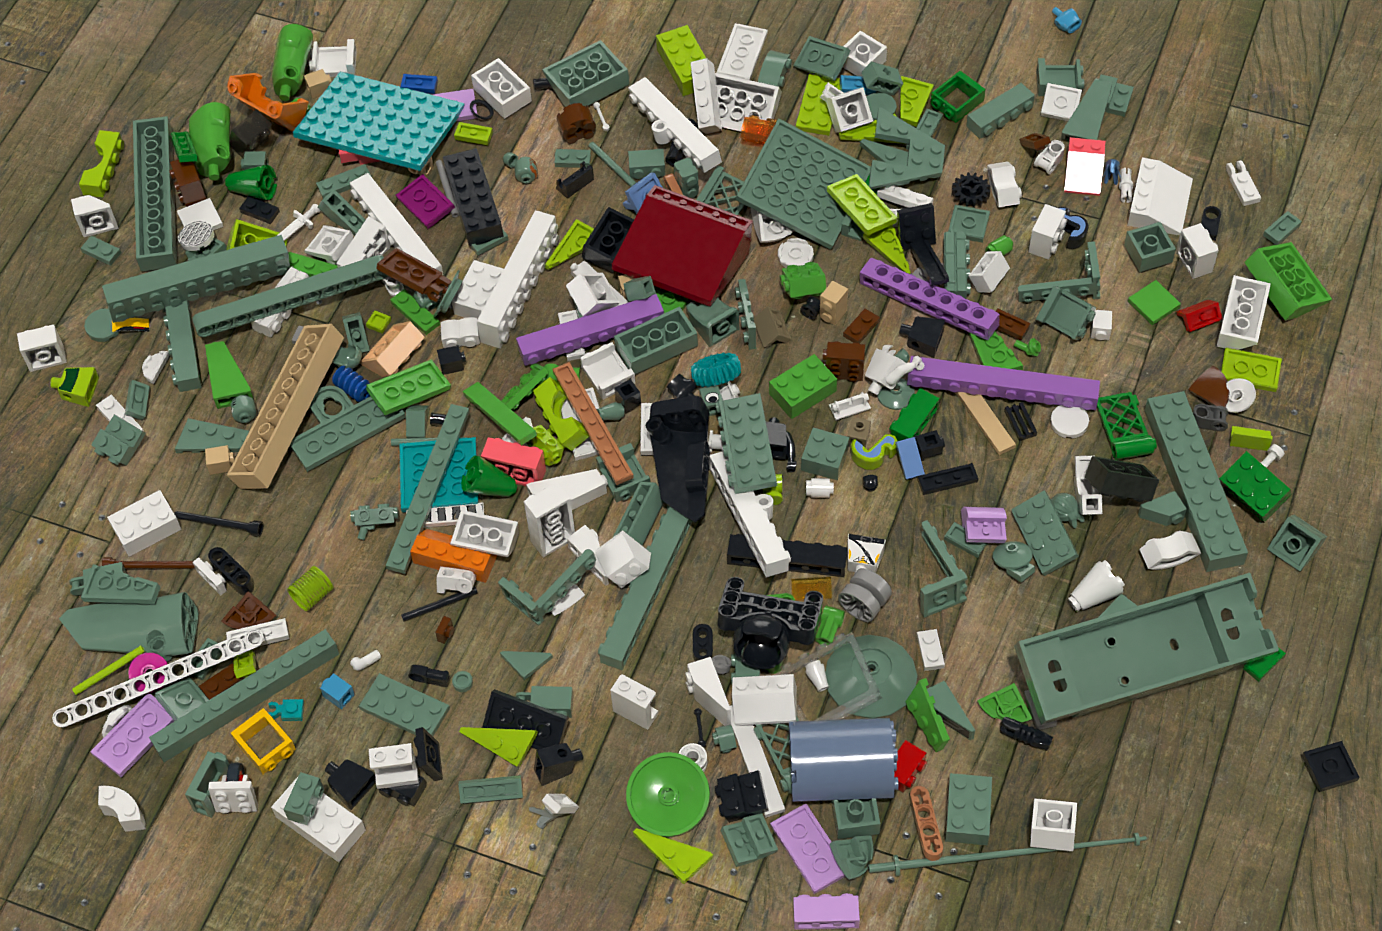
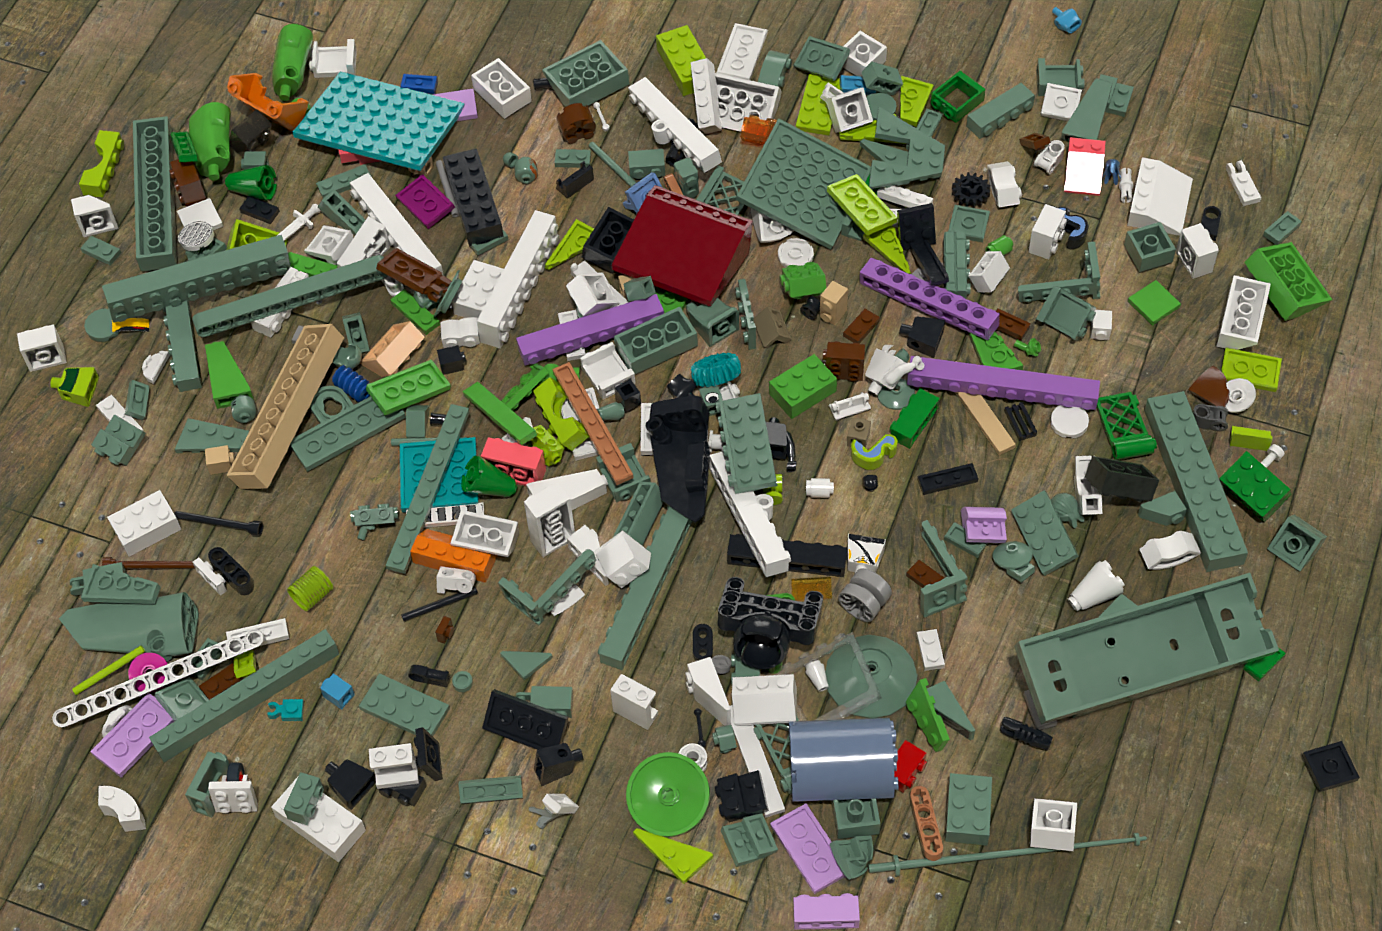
(248, 612): reddish brown brick -> none
(251, 728): yellow window -> none
(317, 82): tan brick -> none
(359, 664): white arm -> none
(378, 322): lime tile -> none
(473, 133): lime plate -> none
(478, 101): black piece -> none
(506, 743): lime wing -> none
(825, 453): sand green brick -> none
(830, 622): bright green piece -> none
(909, 458): medium blue tile -> none
(923, 574): none -> reddish brown plate
(929, 444): black brick -> none
(1006, 703): bright green brick -> none
(1200, 314): red panel -> none

